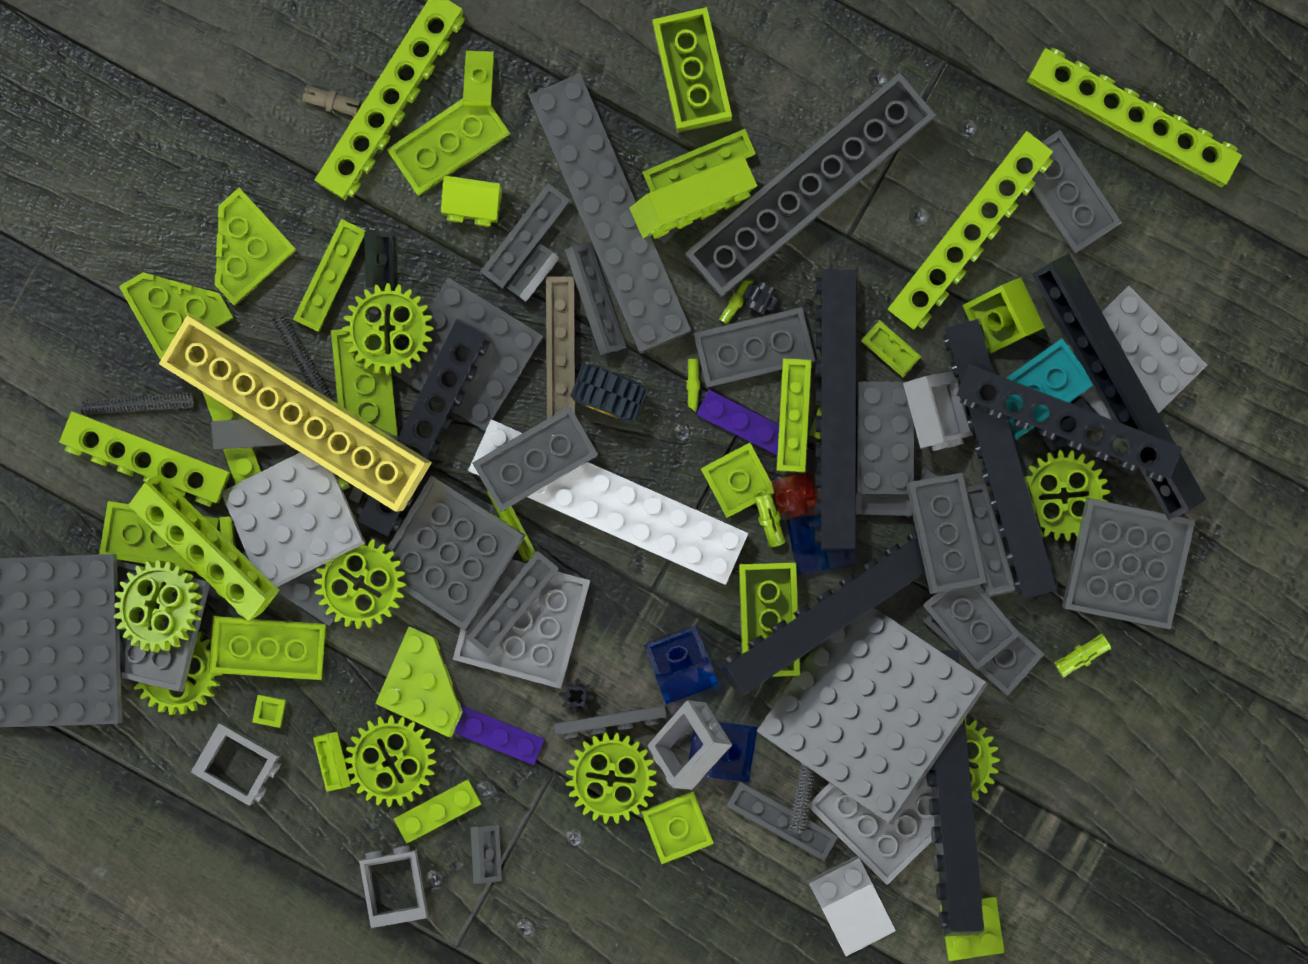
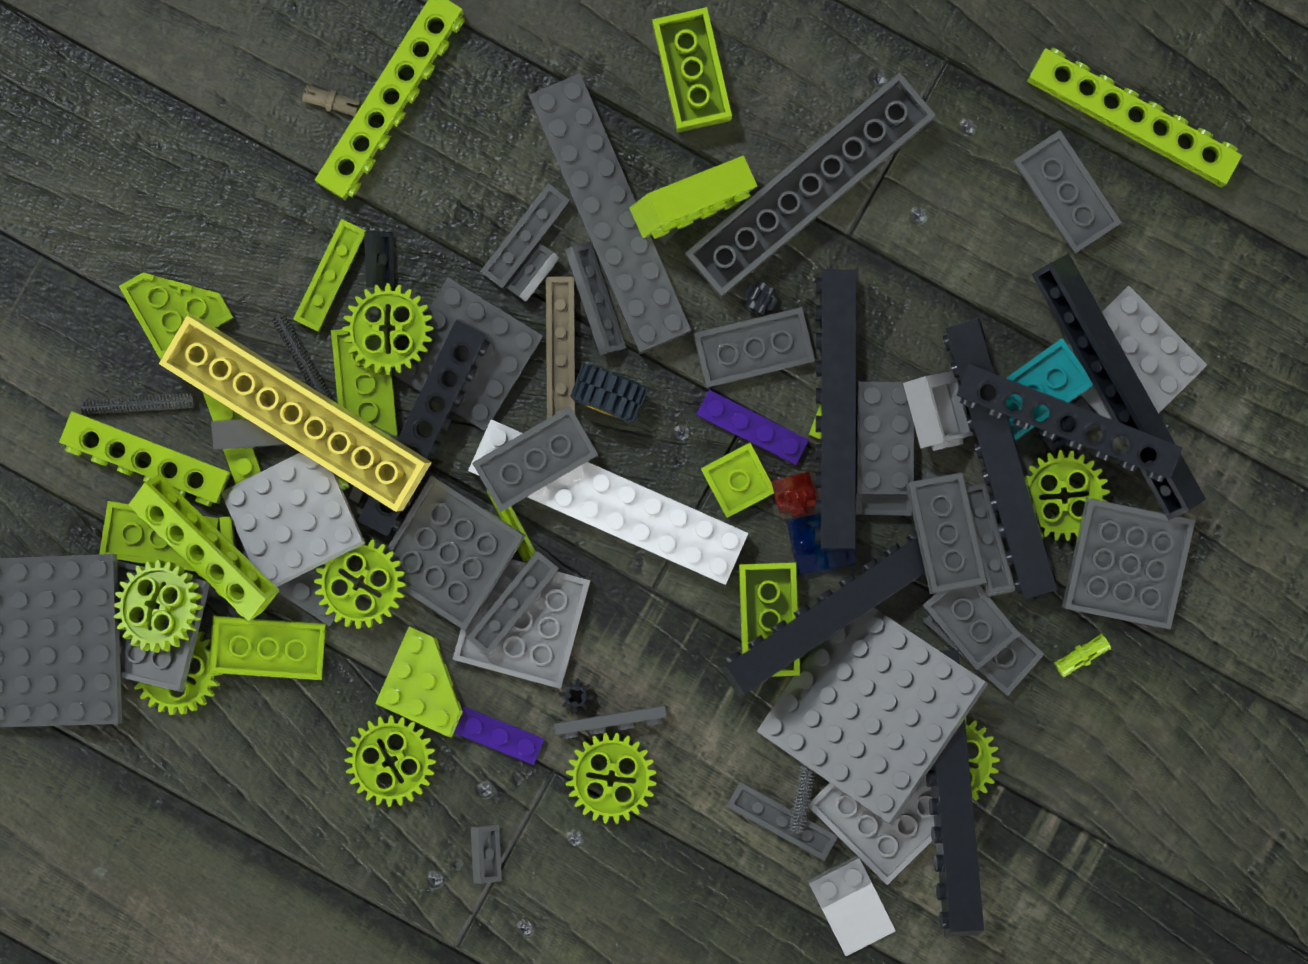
(211, 750): light grey window -> none
(246, 247): lime plate -> none
(269, 711): lime plate -> none
(331, 761): lime plate -> none
(400, 915): light grey window -> none
(437, 811): lime plate -> none
(447, 144): lime tile -> none
(471, 200): lime slope -> none
(478, 78): lime plate -> none
(677, 827): lime tile -> none
(681, 665): clear blue slope -> none
(693, 384): lime piece -> none
(699, 160): lime plate -> none
(708, 730): light grey window -> none
(735, 302): lime piece -> none
(737, 760): clear blue slope -> none
(769, 518): lime pin -> none
(793, 415): lime plate -> none
(890, 348): lime plate -> none
(984, 944): lime plate -> none
(1005, 314): lime slope -> none
(1026, 148): lime brick -> none

